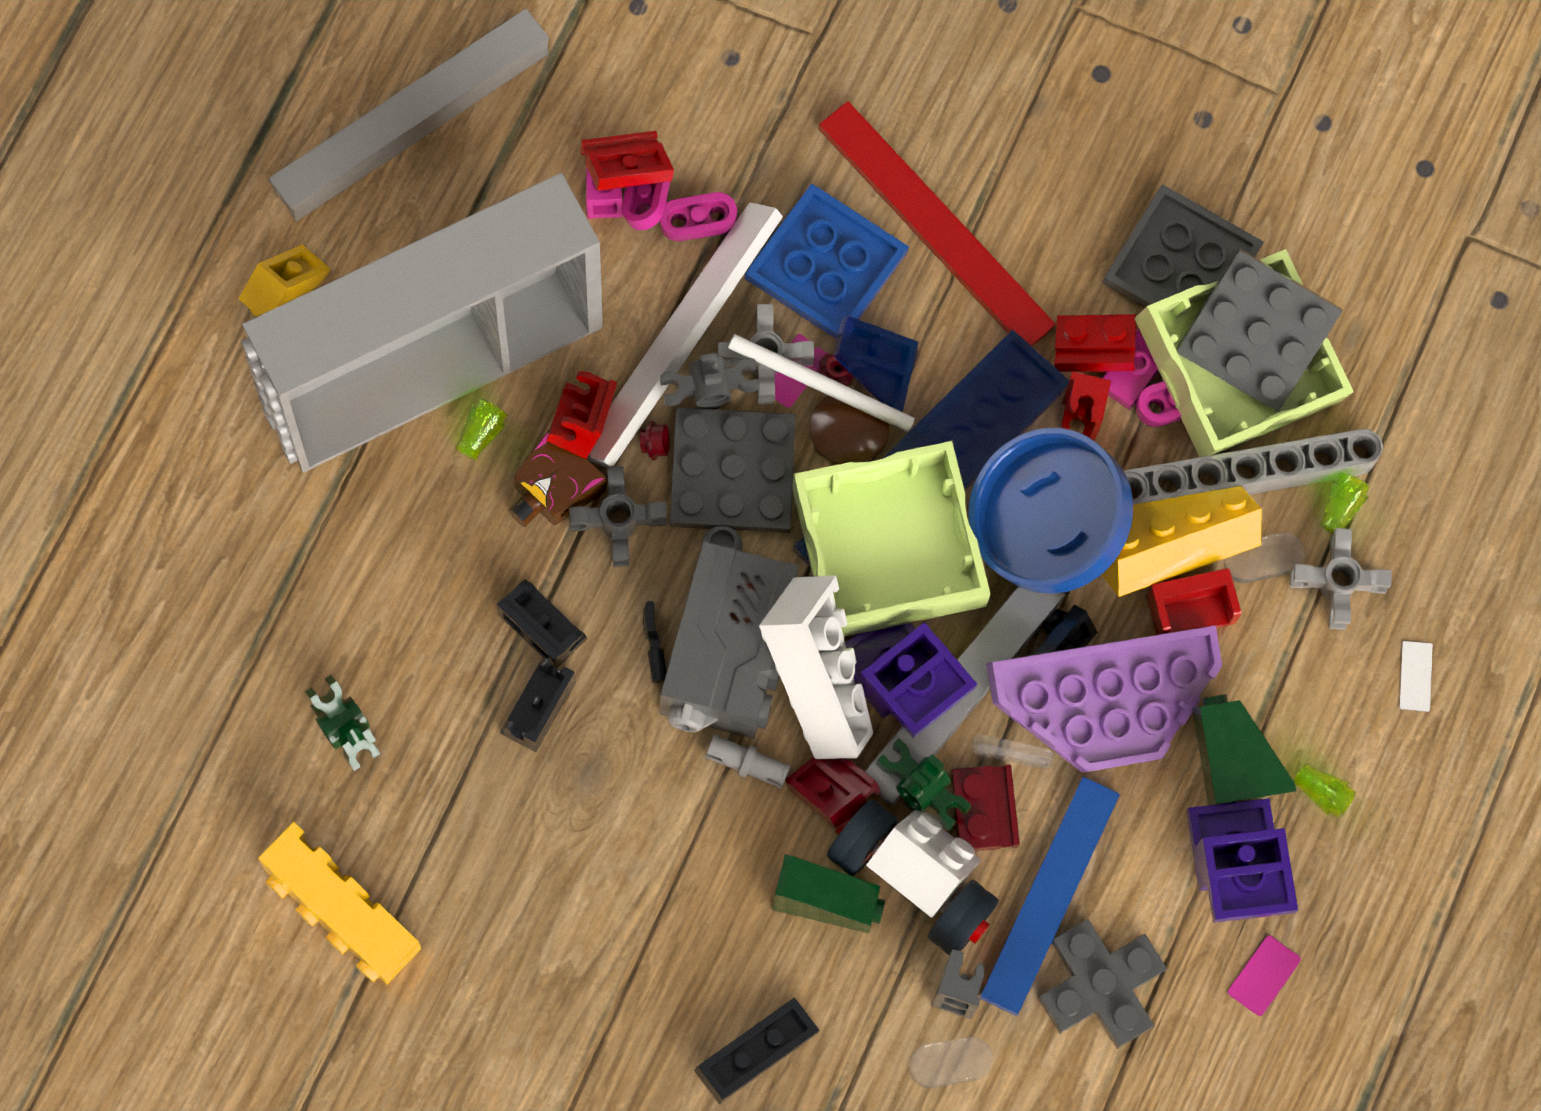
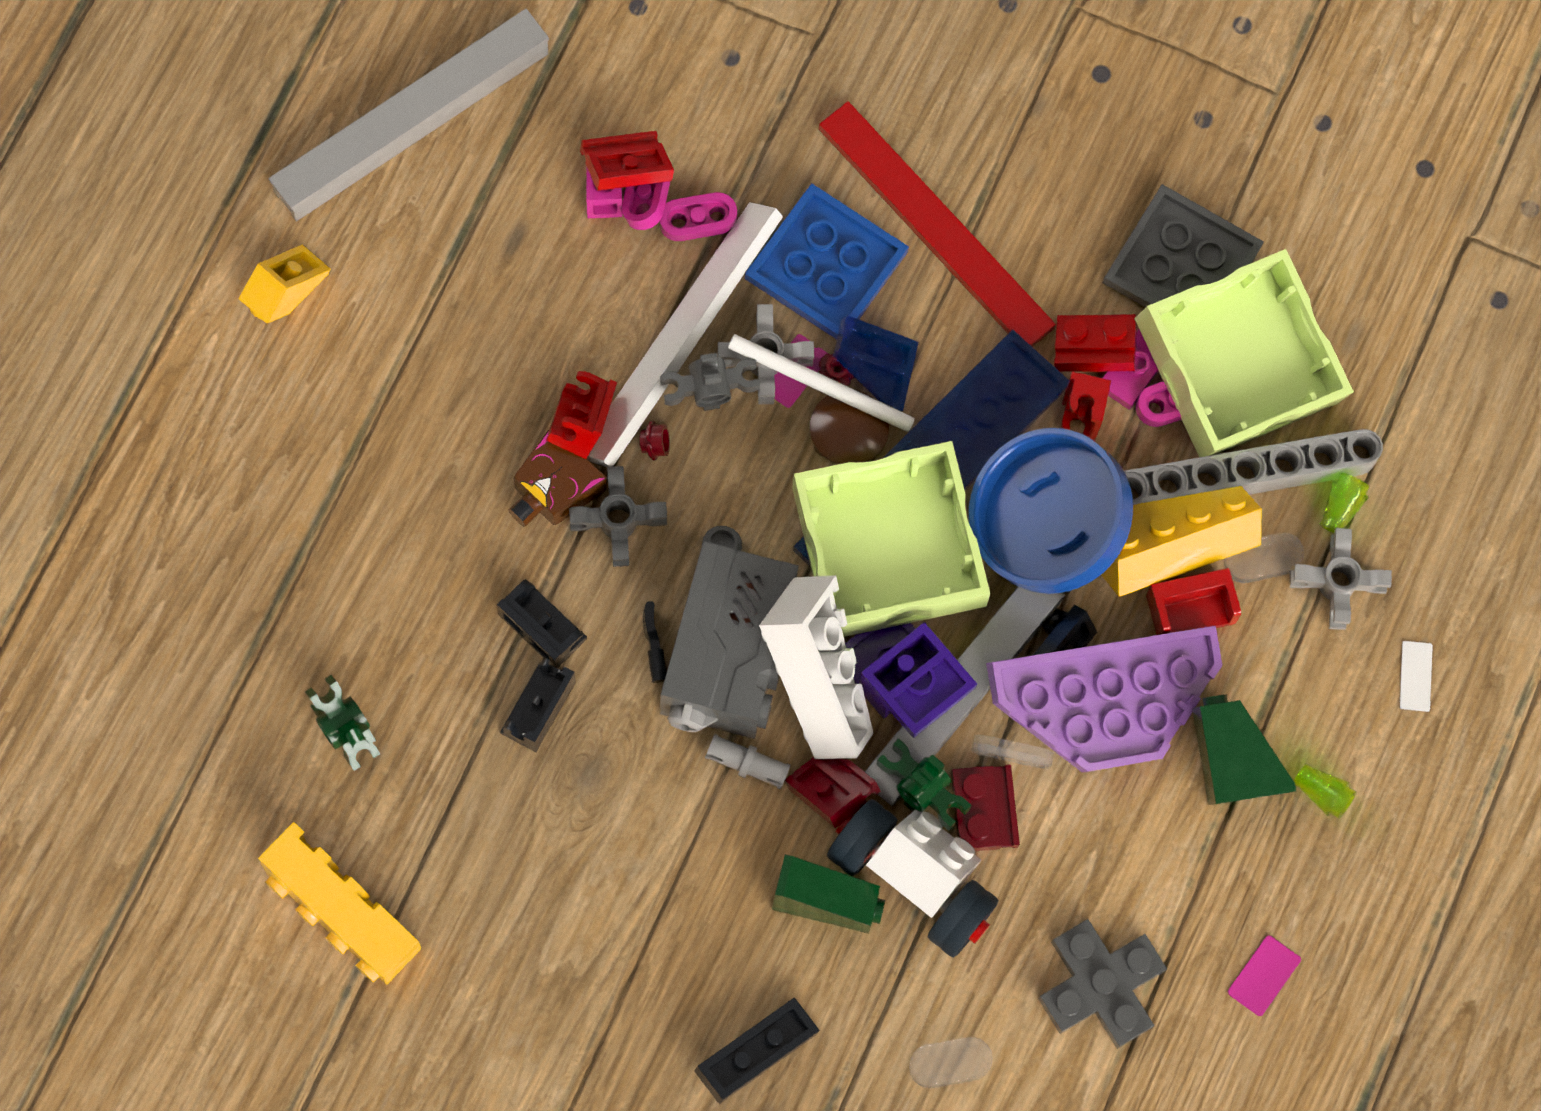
(427, 323): light grey panel -> none
(481, 427): clear neon green cone -> none
(732, 470): dark grey plate -> none
(956, 992): dark grey hinge -> none
(1049, 896): blue tile -> none
(1242, 860): dark purple bracket -> none
(1258, 330): dark grey plate -> none

